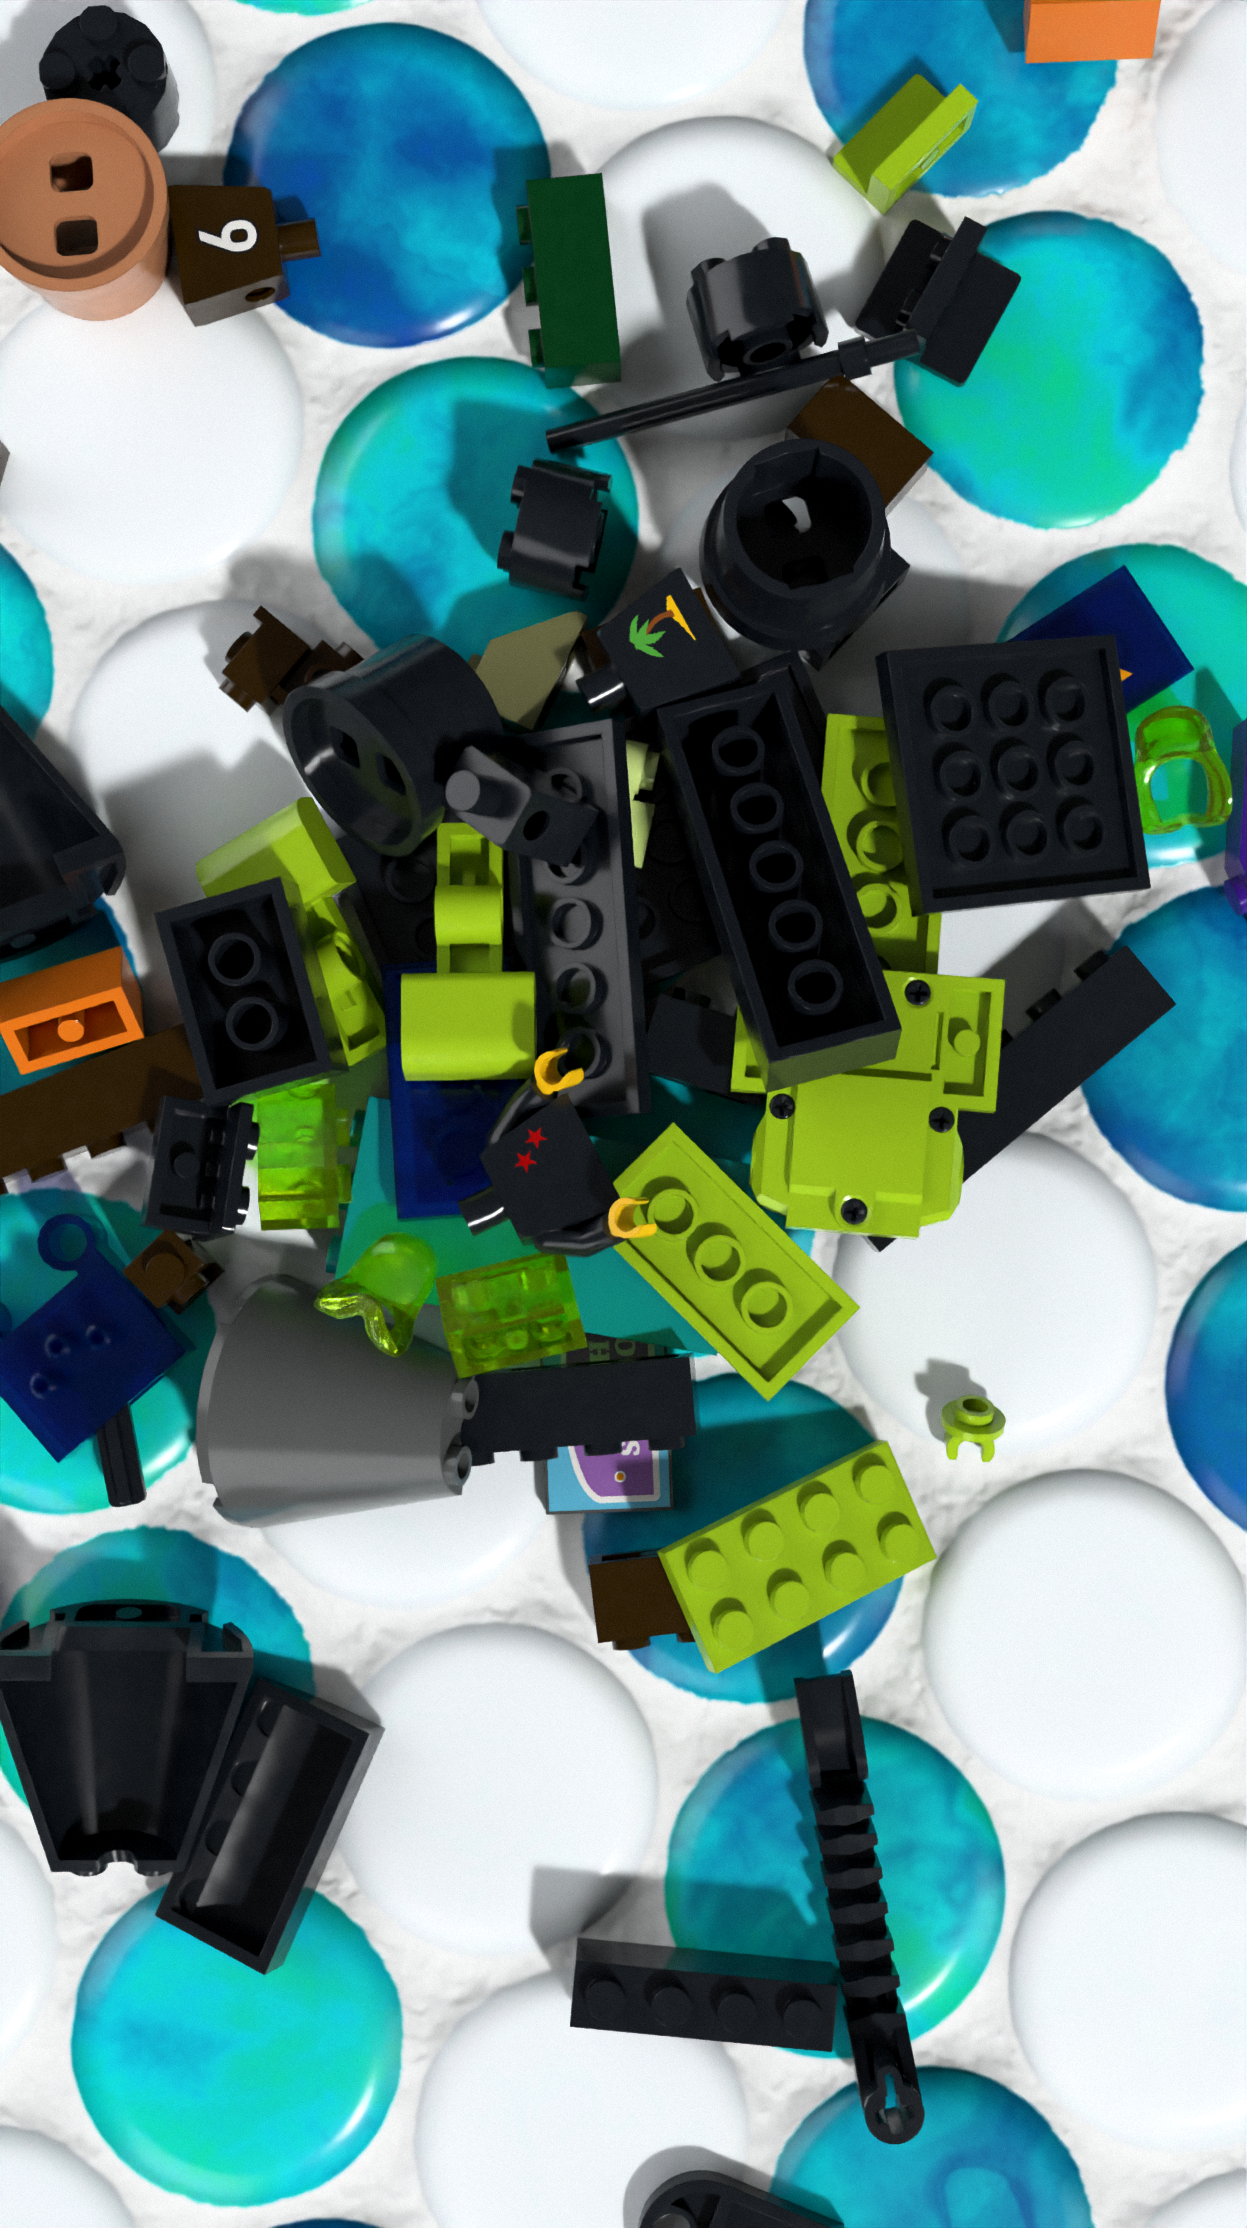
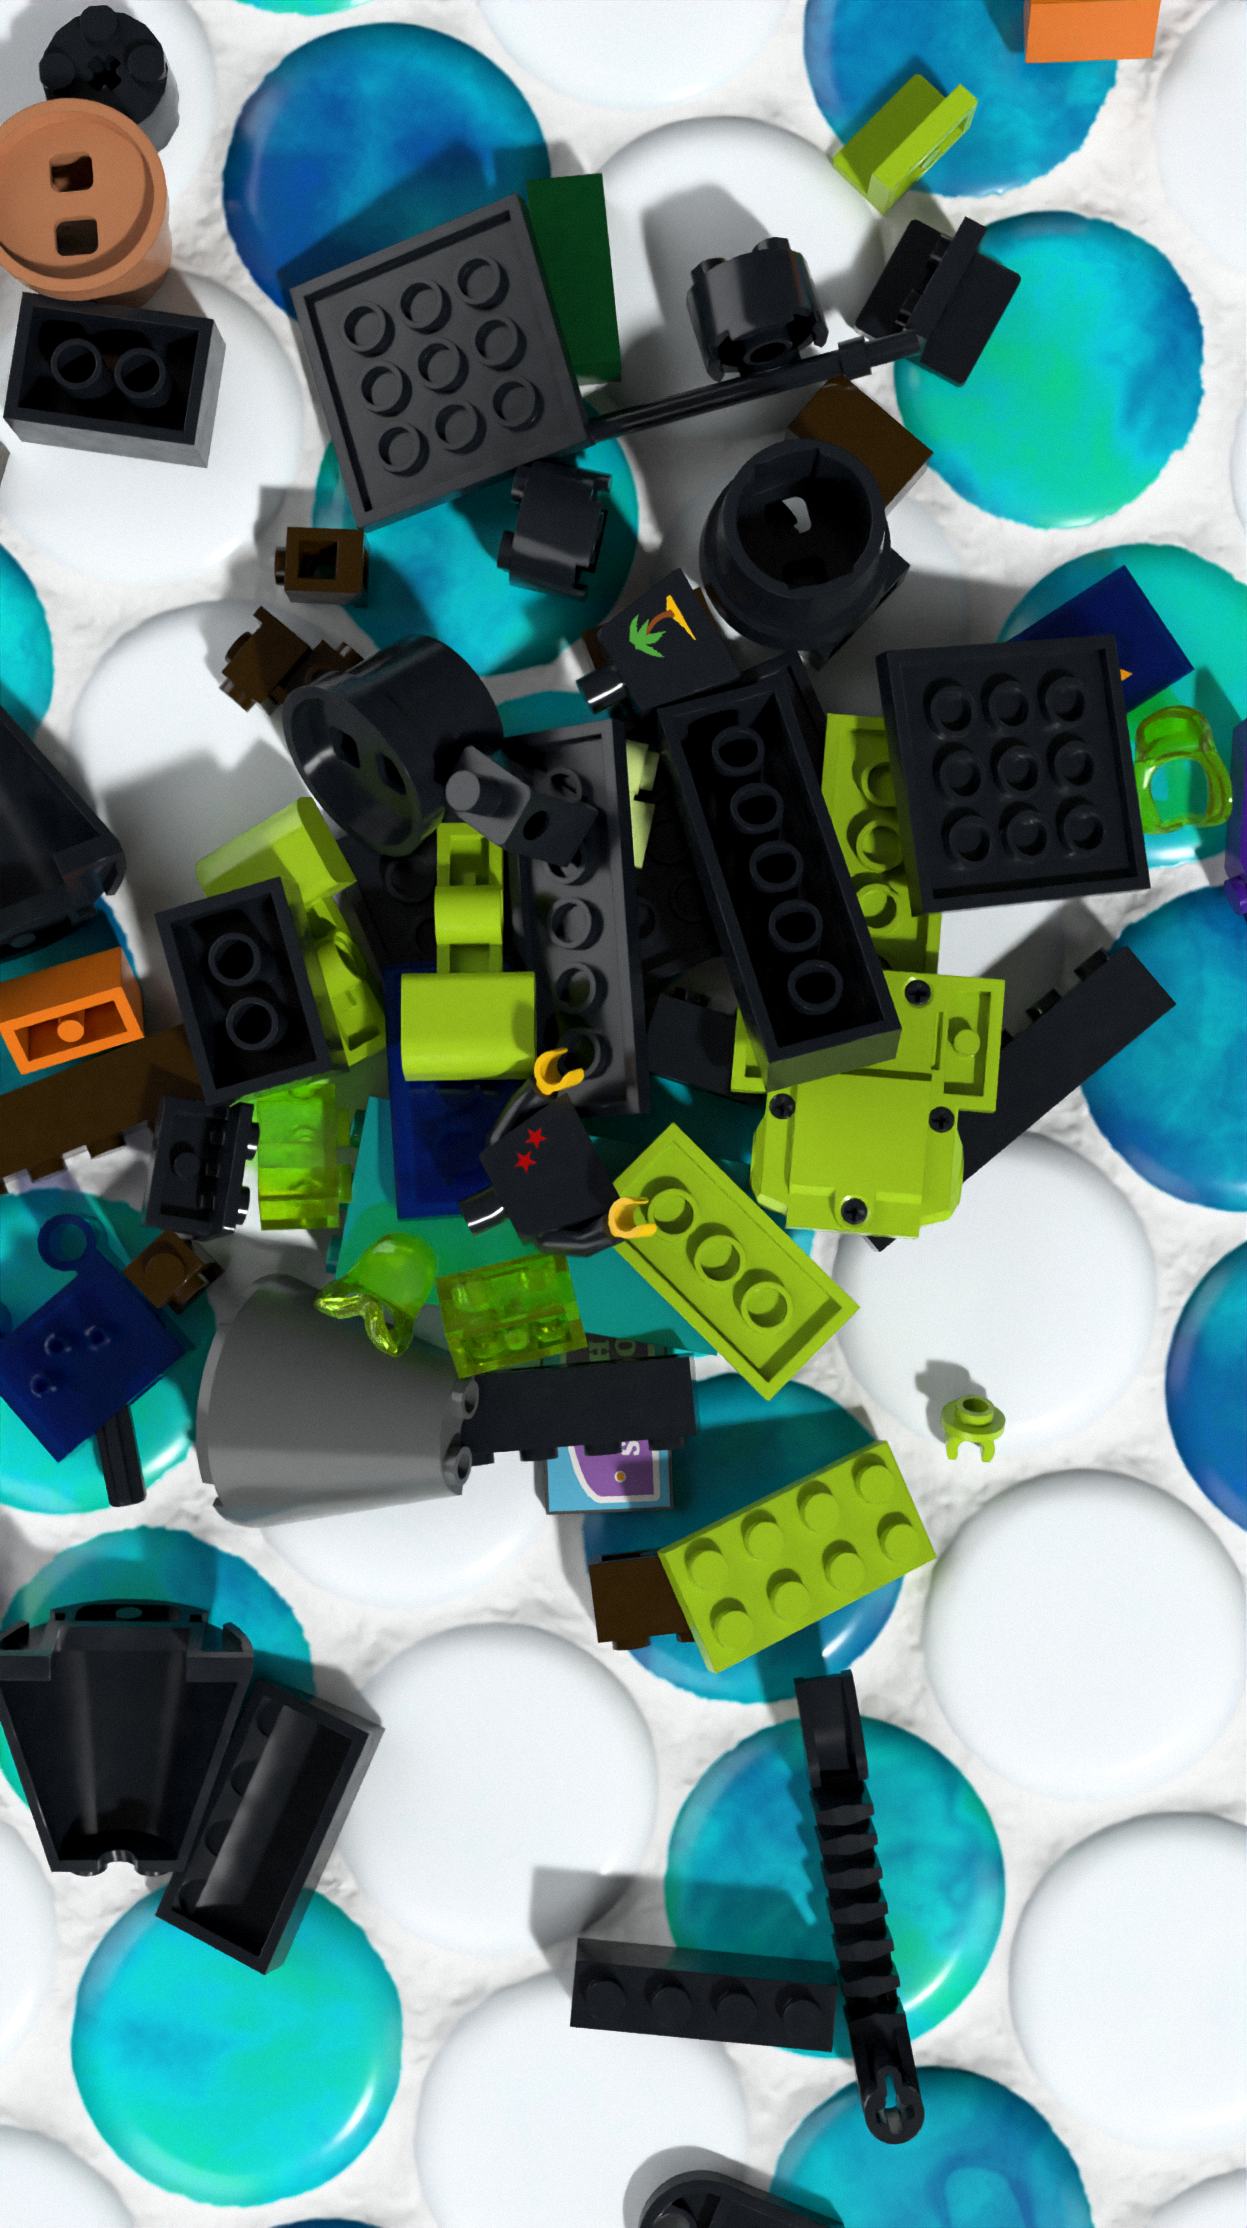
(115, 380): none -> black brick
(234, 248): dark brown torso -> none
(309, 547): none -> dark brown brick
(441, 364): none -> black plate
(529, 668): olive slope -> none

